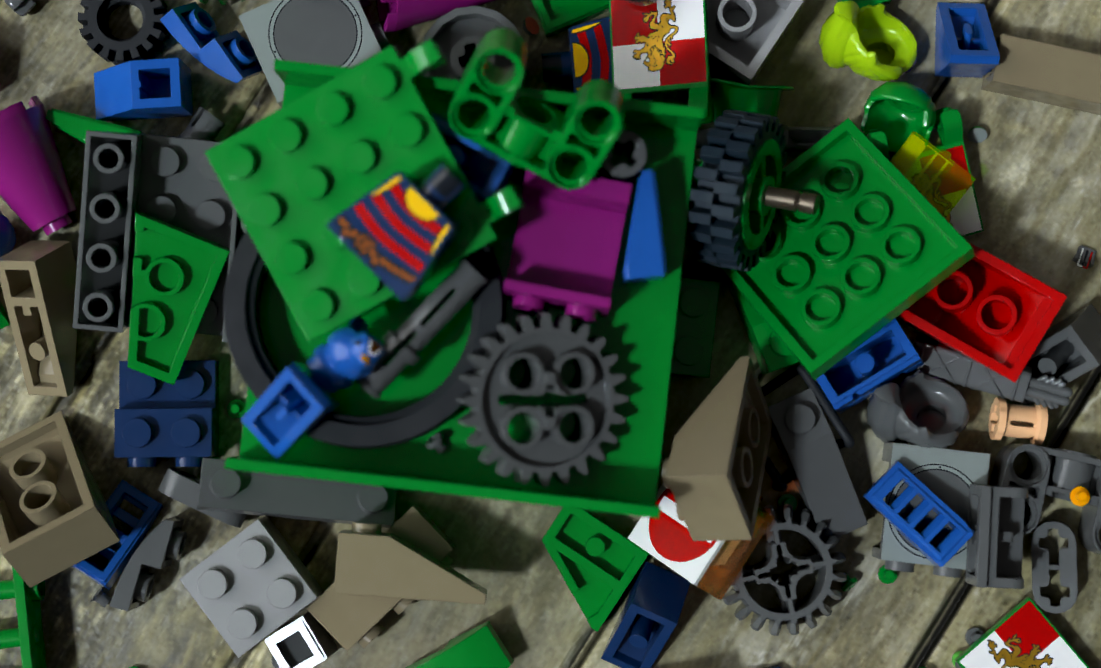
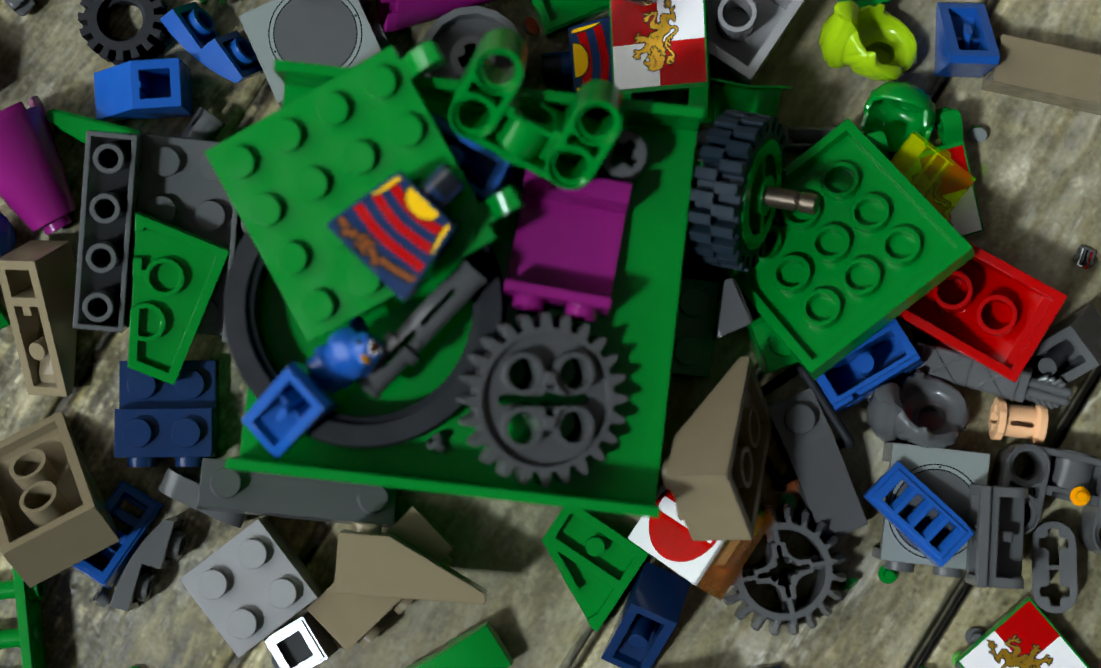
(236, 408): green piece -> none
(645, 244): blue slope -> none
(730, 310): none -> dark grey slope

